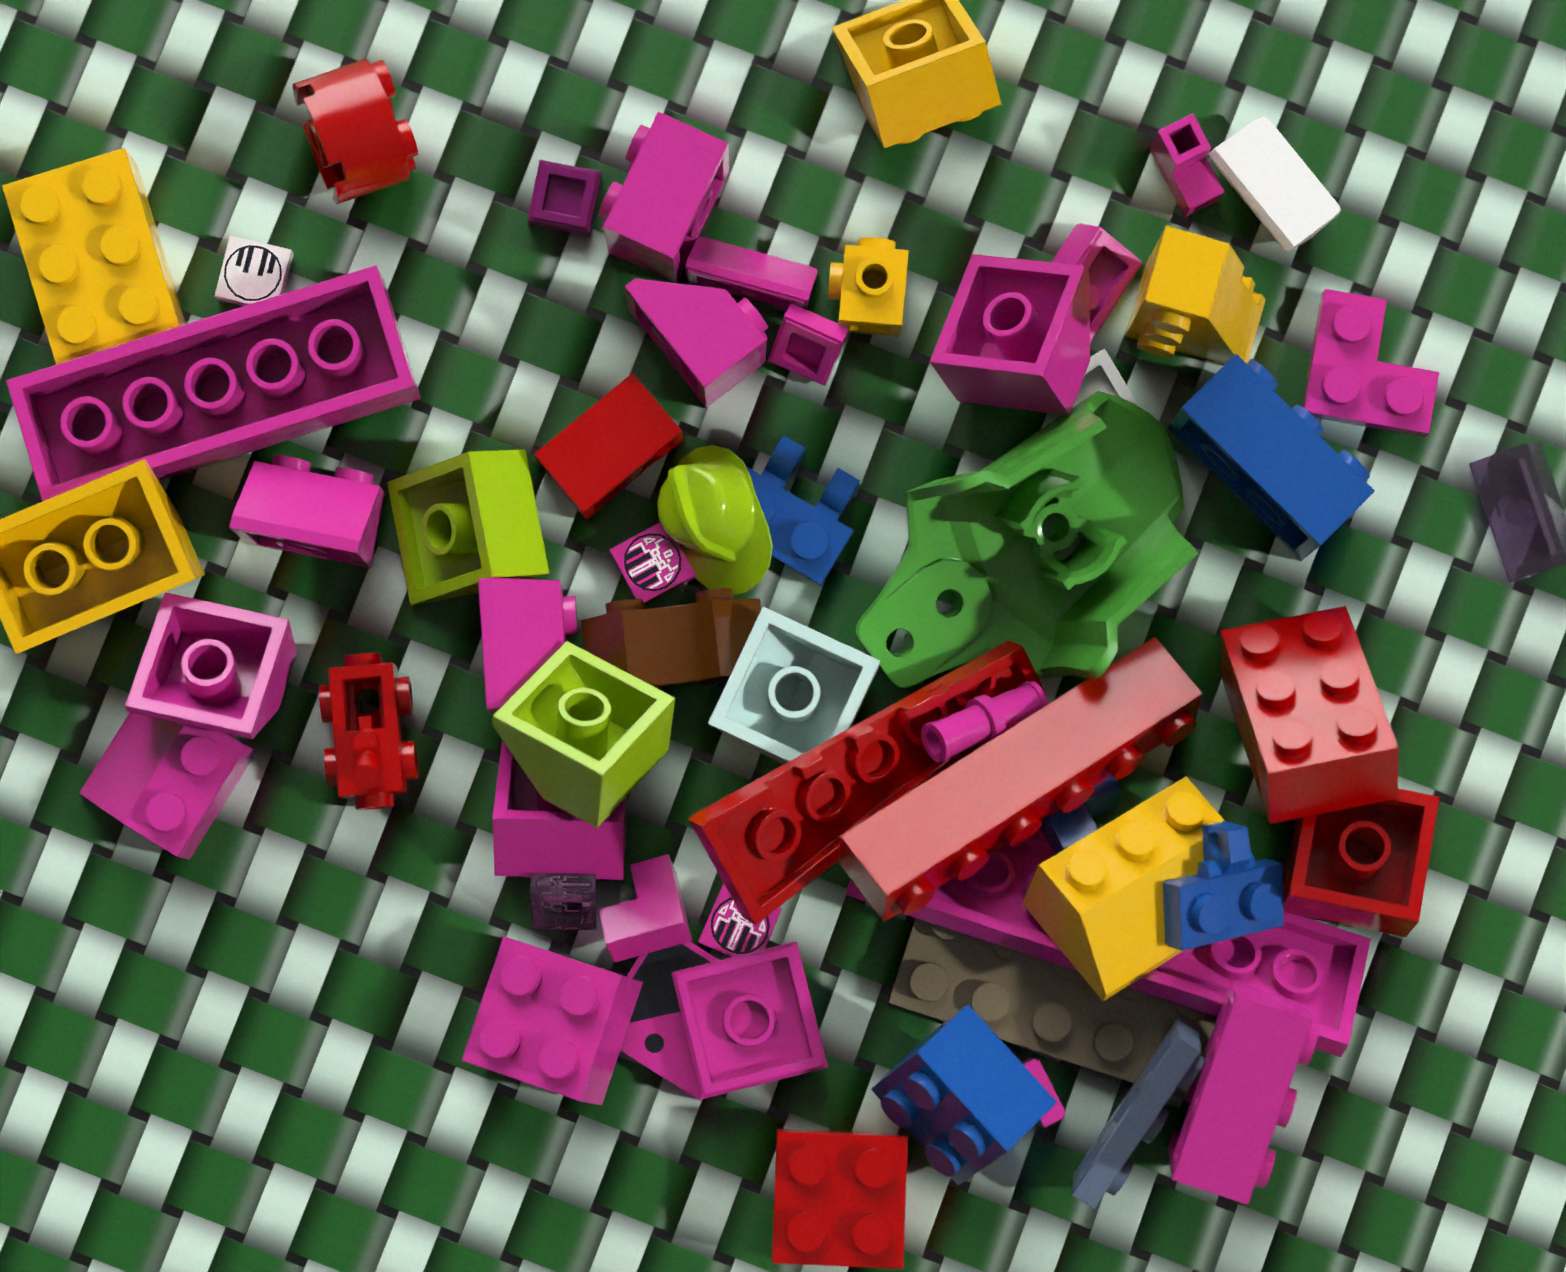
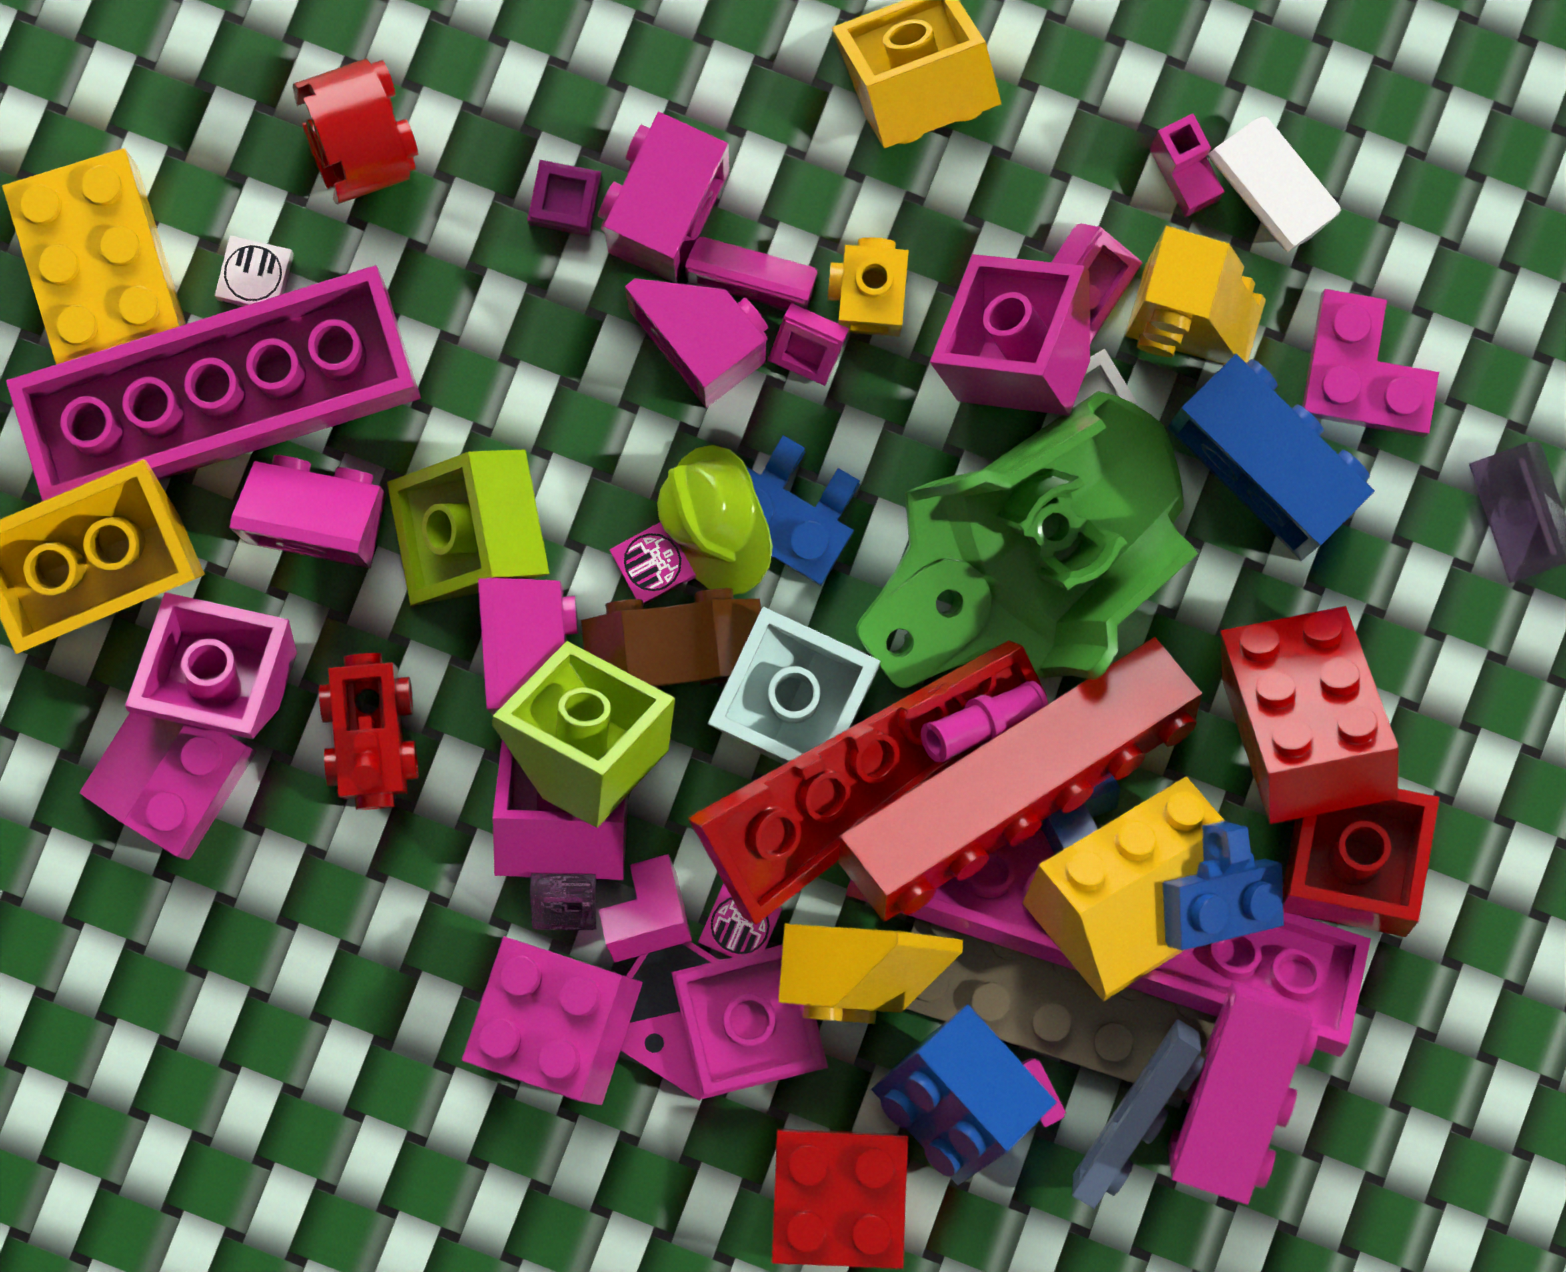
(609, 446): red panel -> none
(859, 971): none -> yellow slope

